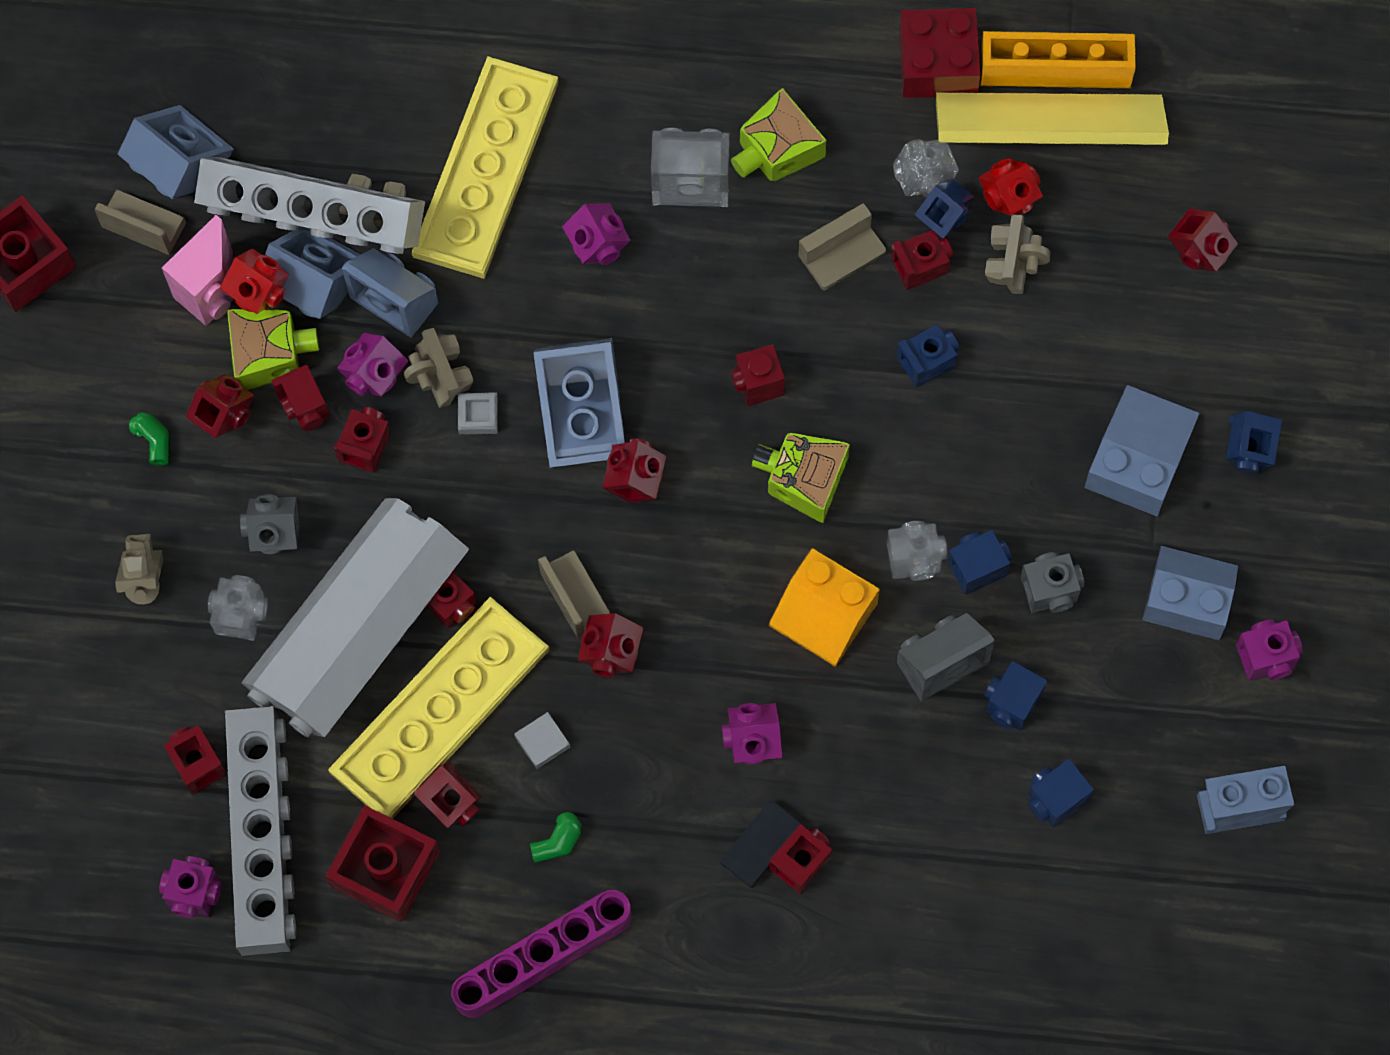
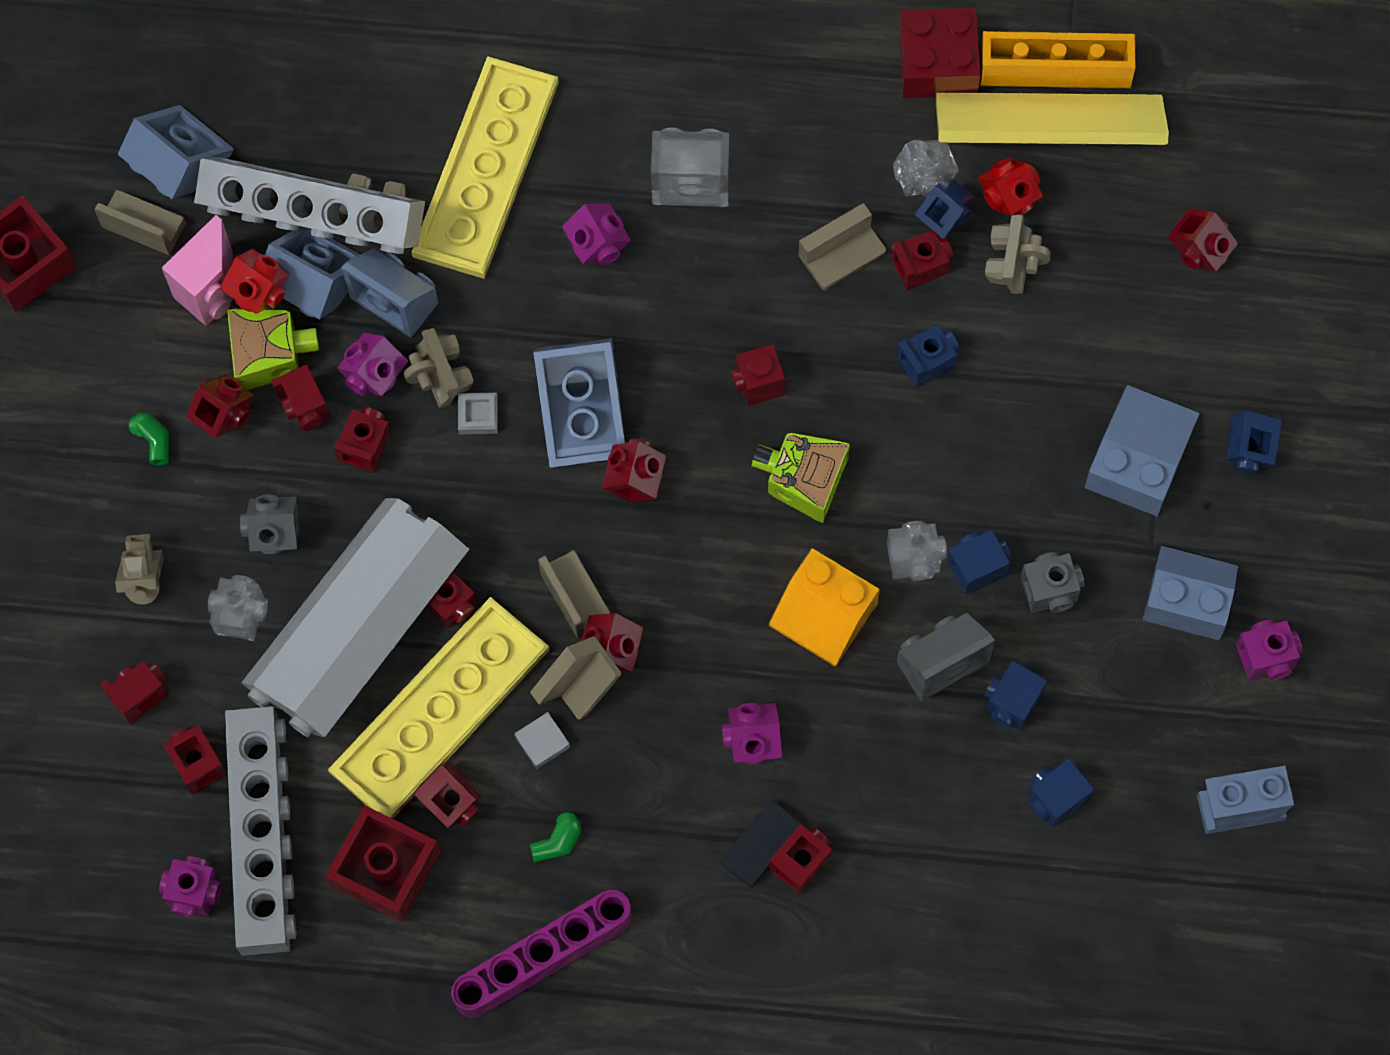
(136, 690): none -> dark red brick
(579, 676): none -> dark tan panel
(778, 140): torso -> none

